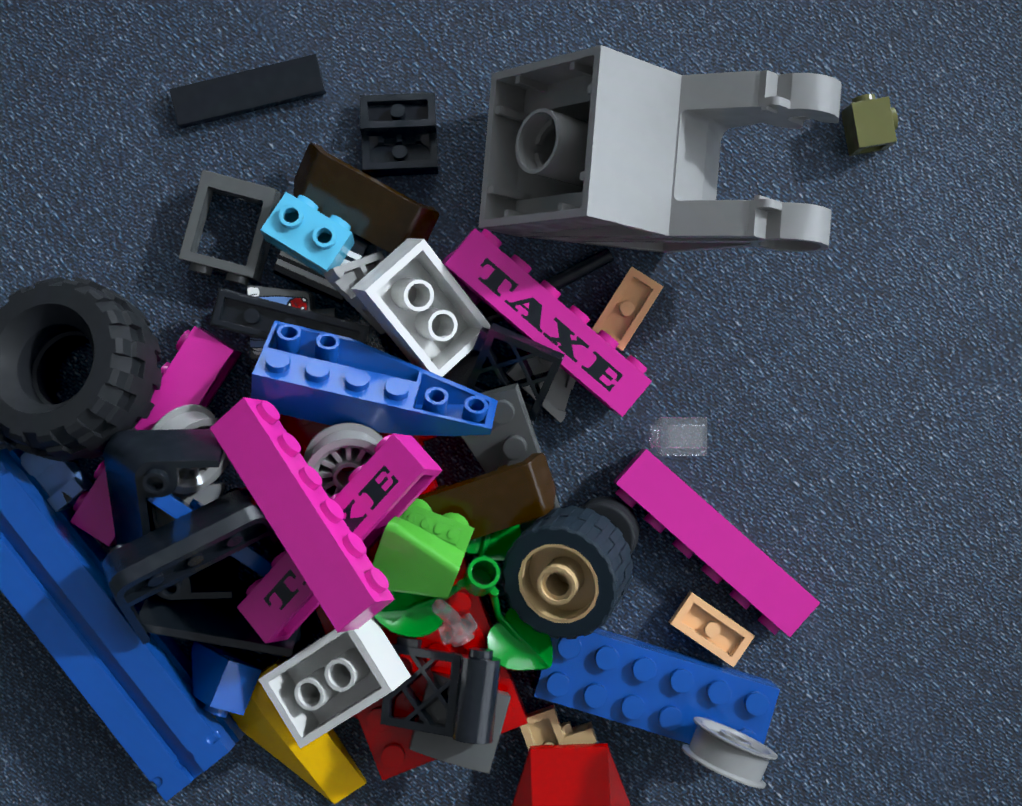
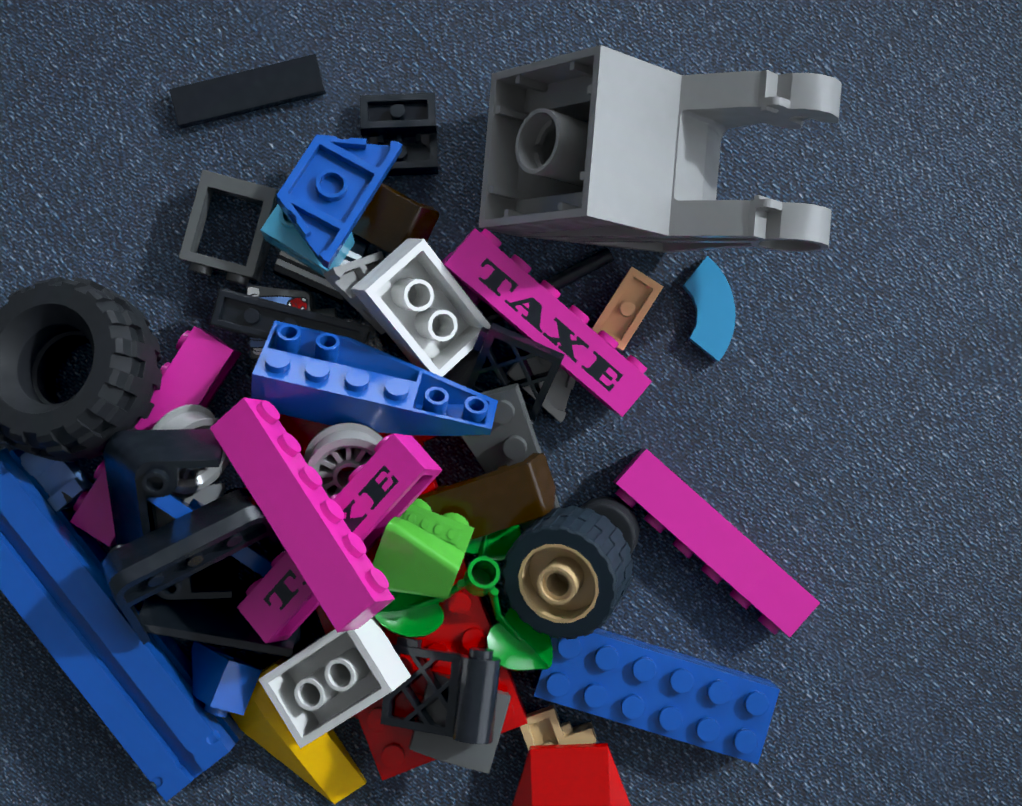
(333, 189): none -> blue wing
(457, 628): clear plate -> none
(679, 436): clear brick -> none
(711, 629): light nougat plate -> none
(713, 309): none -> dark azure tile
(729, 752): light grey wheel -> none
(869, 124): olive brick -> none

